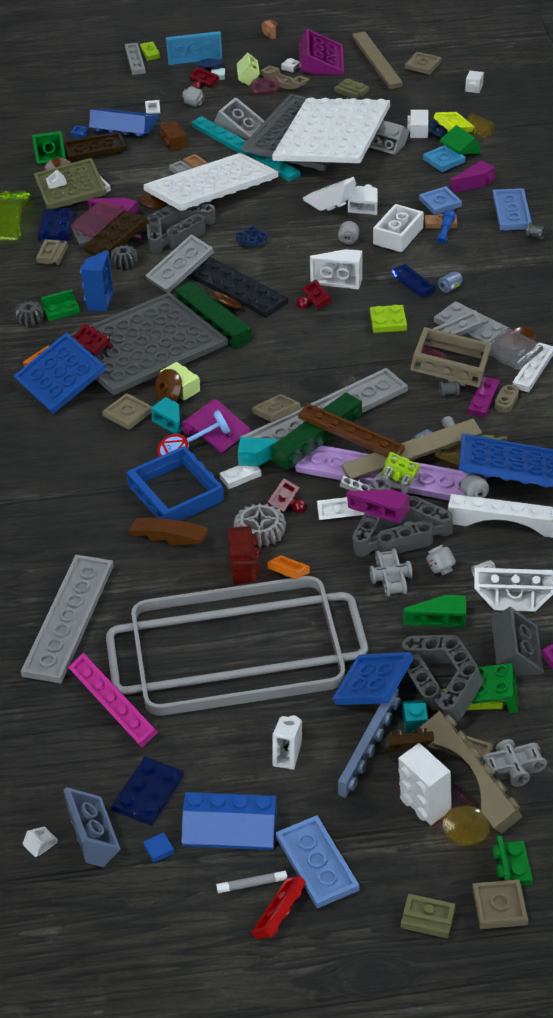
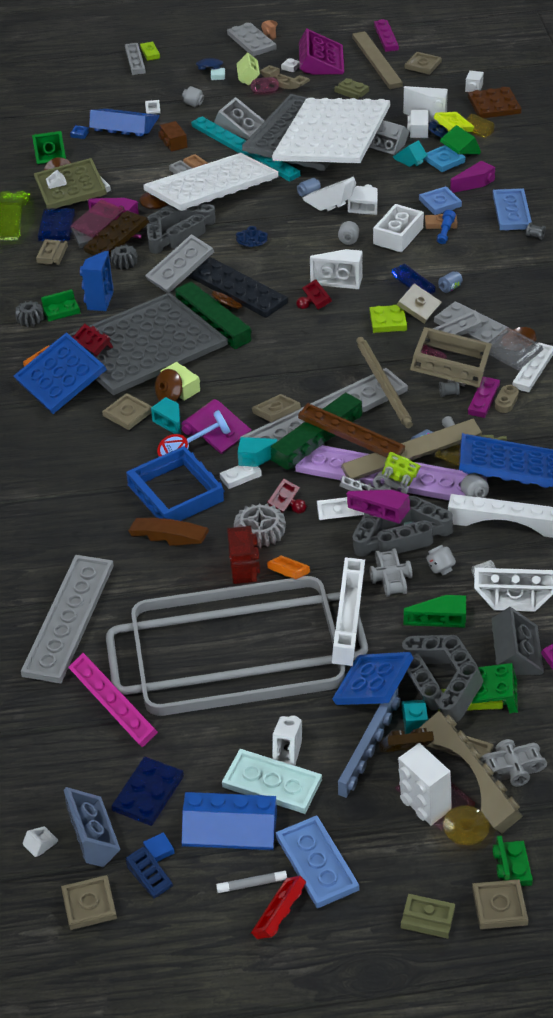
(88, 902): none -> dark tan plate
(94, 146): dark brown plate -> none
(141, 859): none -> dark blue slope
(193, 47): dark azure plate -> none
(203, 77): dark red plate -> none
(251, 39): none -> light grey plate
(269, 777): none -> light aqua plate
(308, 186): none -> sand blue brick
(348, 612): none -> white arch
(385, 384): none -> dark tan piece
(386, 35): none -> magenta plate
(411, 154): none -> teal slope
(419, 303): none -> plate
(425, 99): none -> white slope
(494, 102): none -> reddish brown plate

